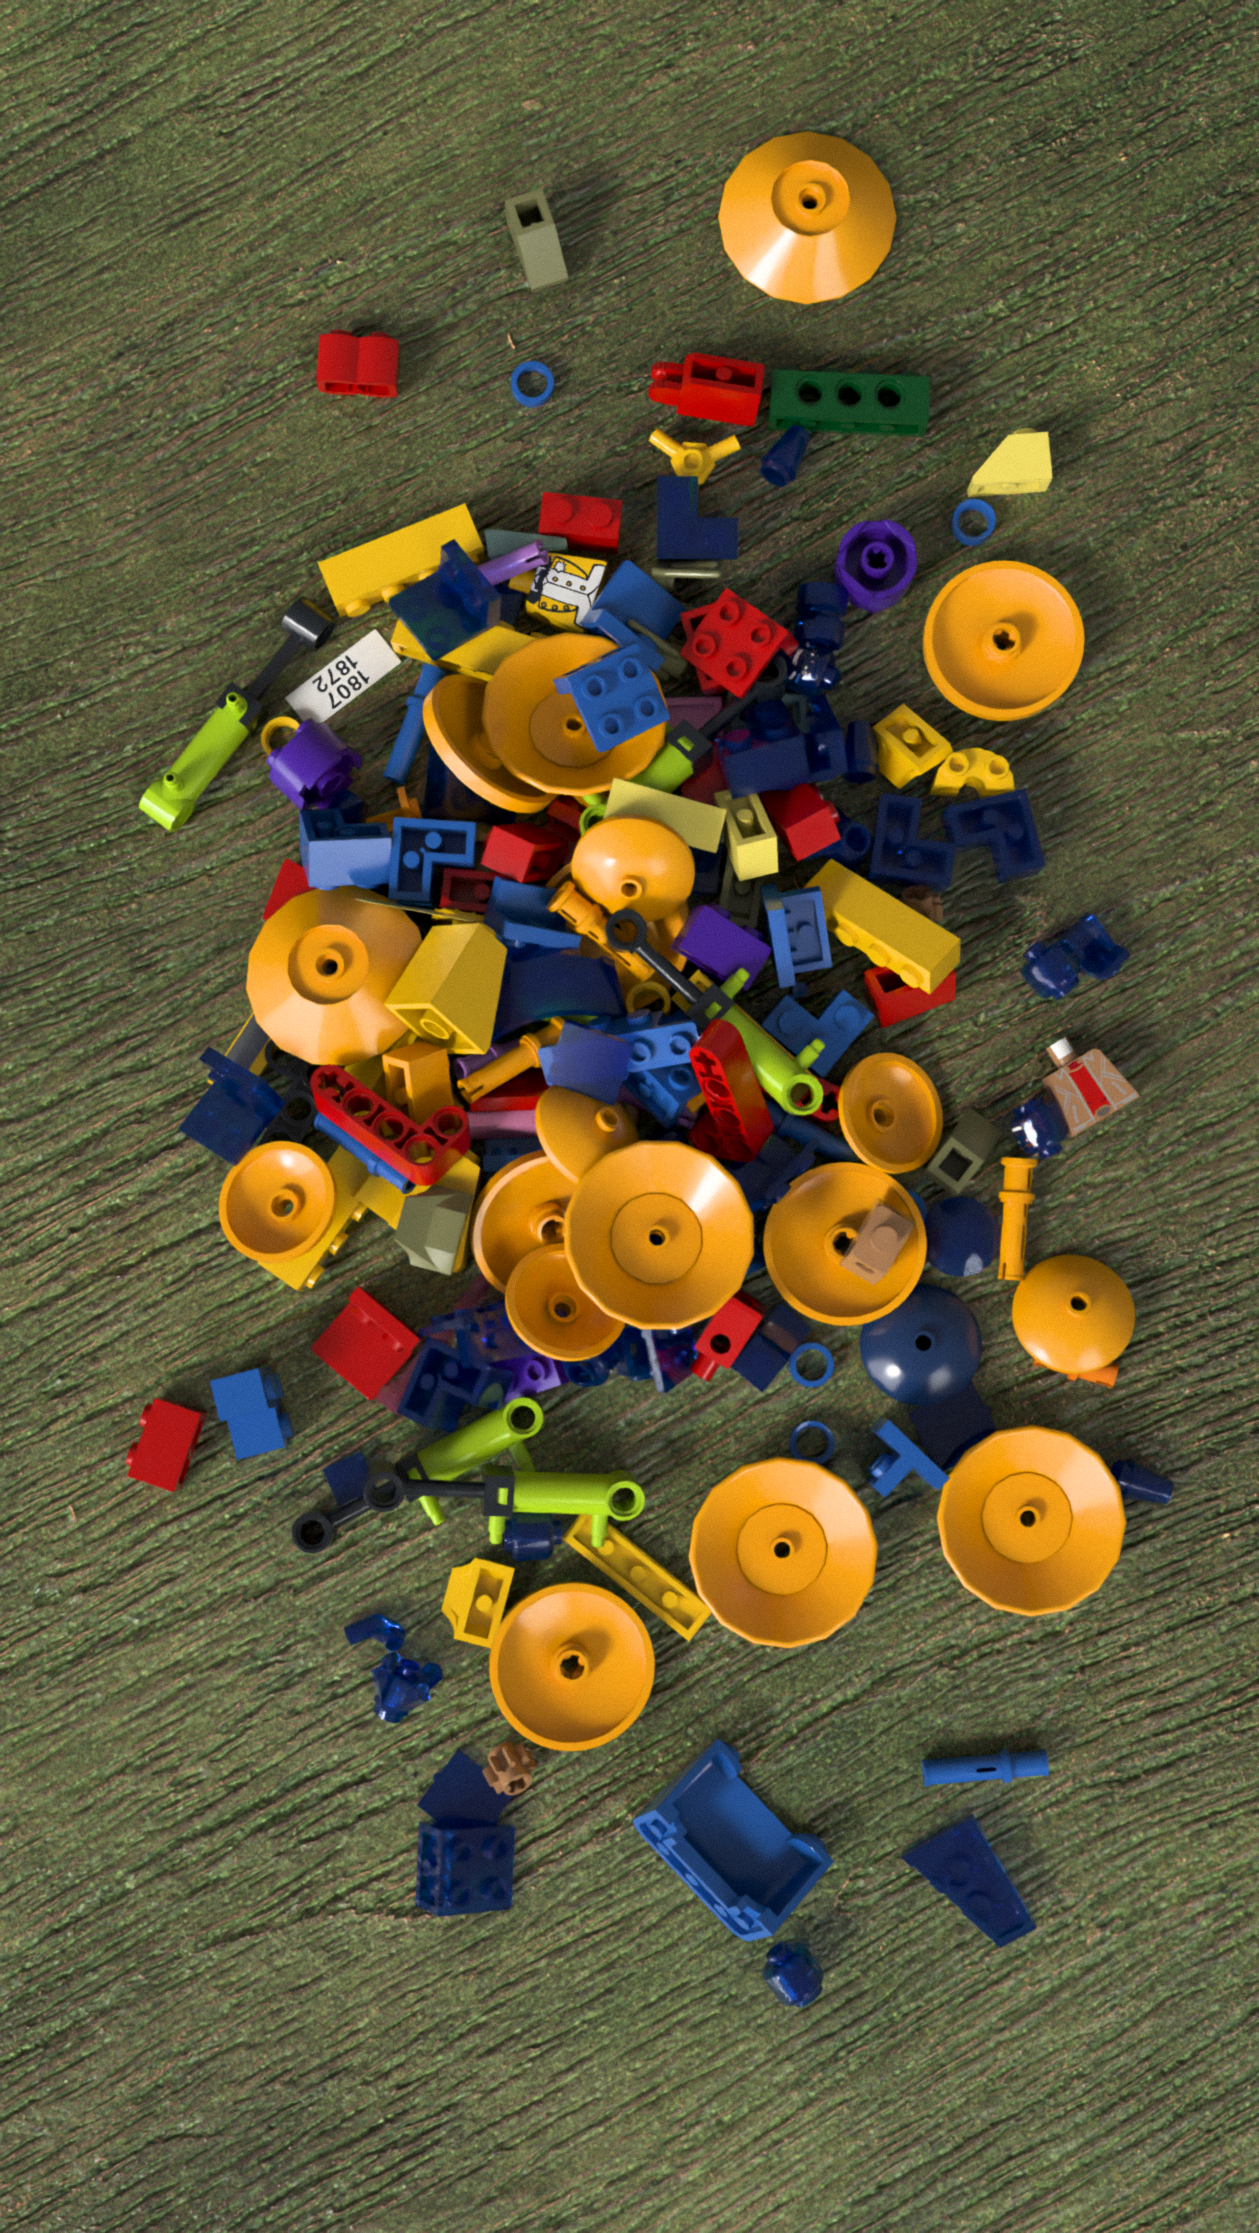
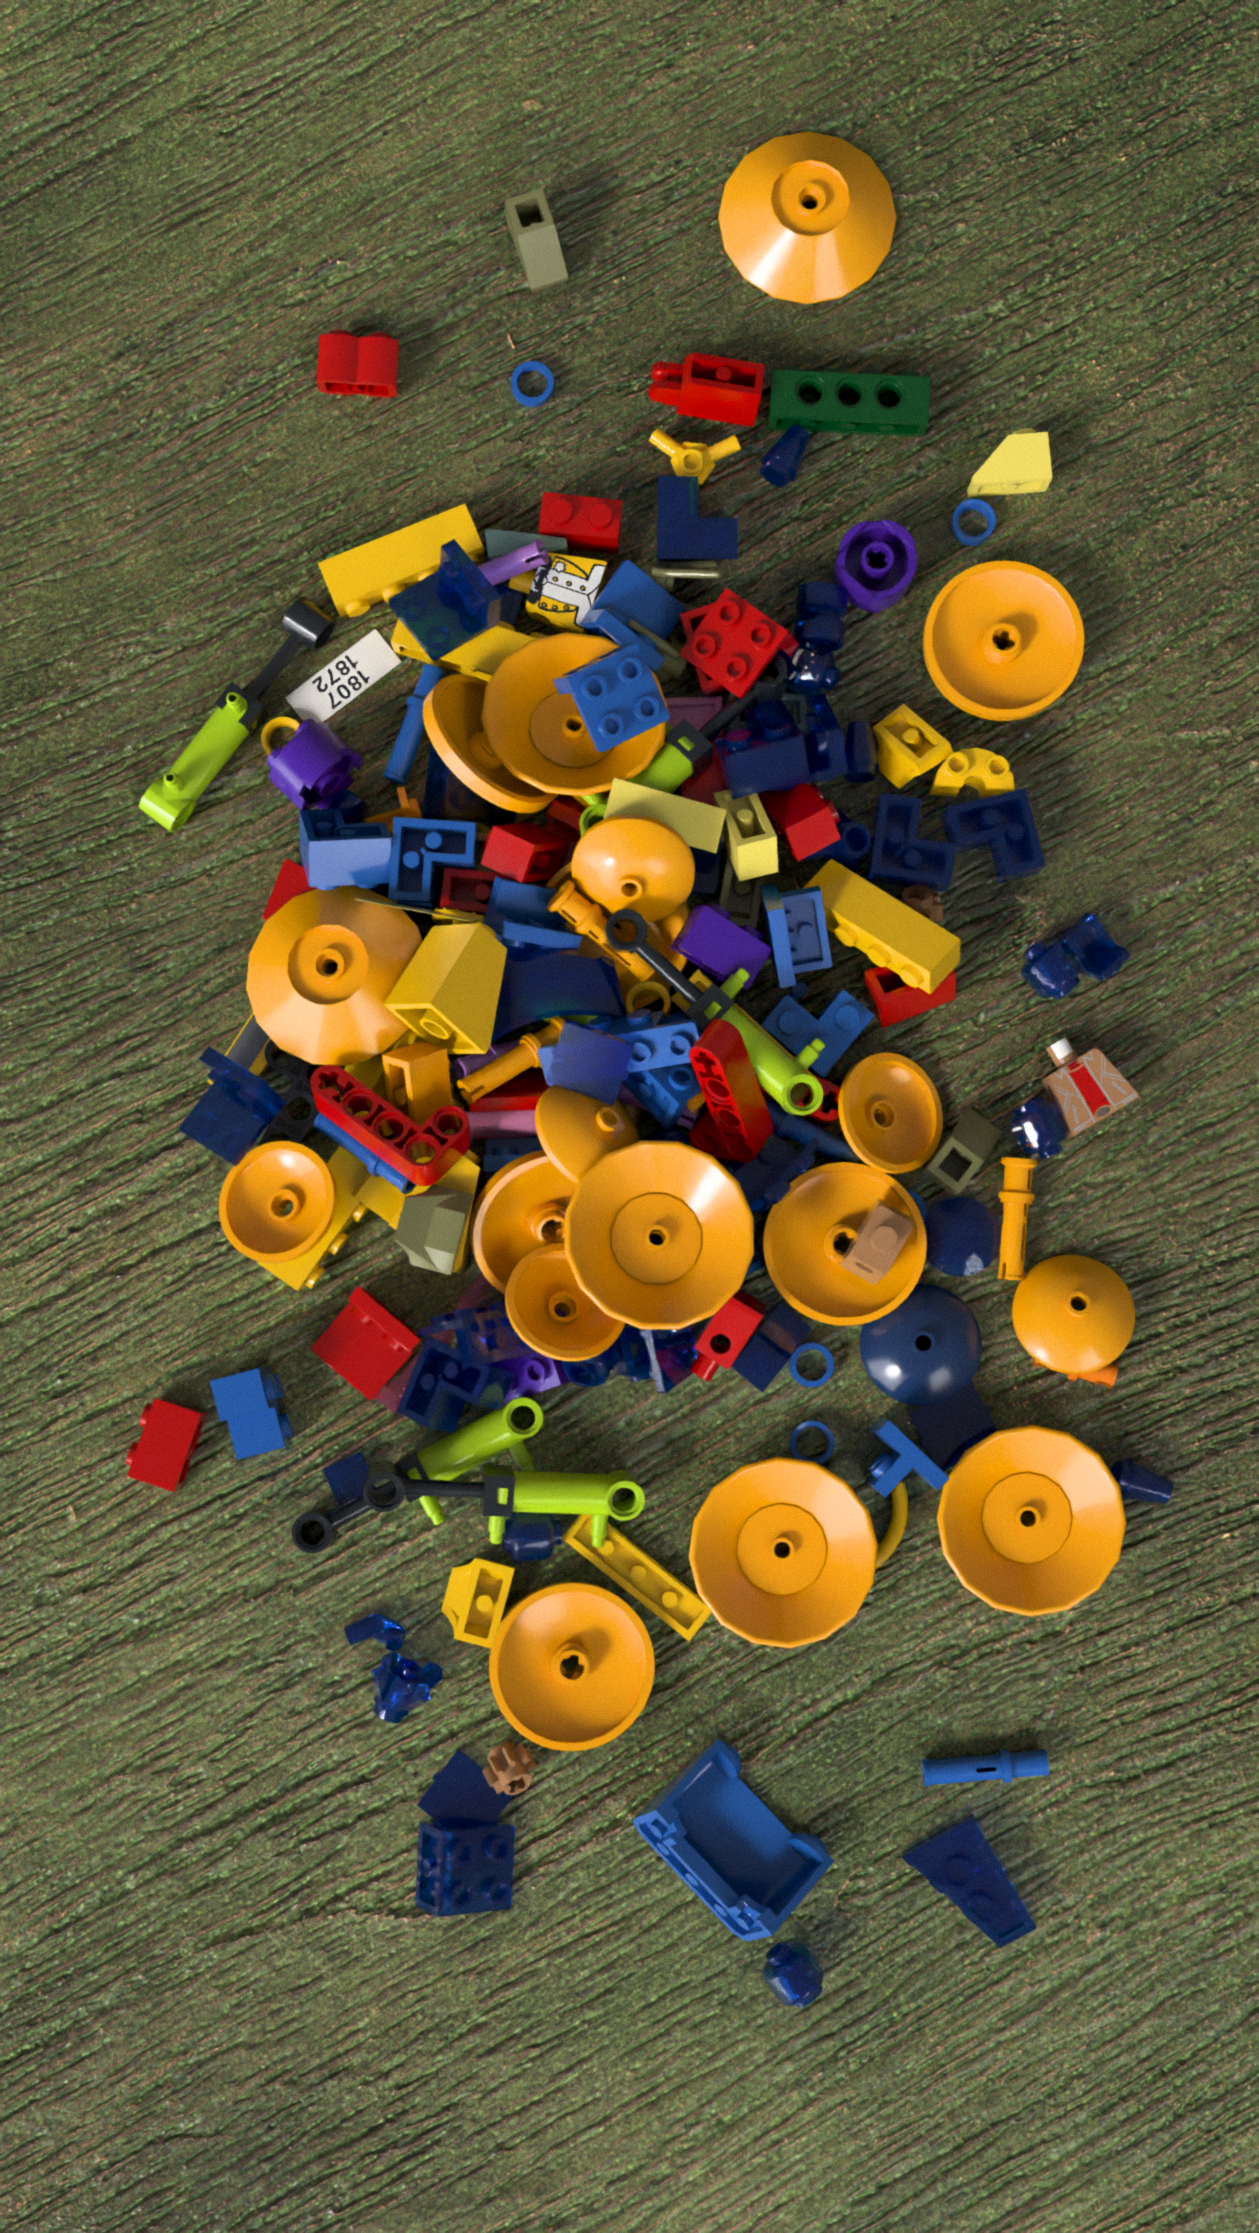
(897, 1523): none -> yellow piece

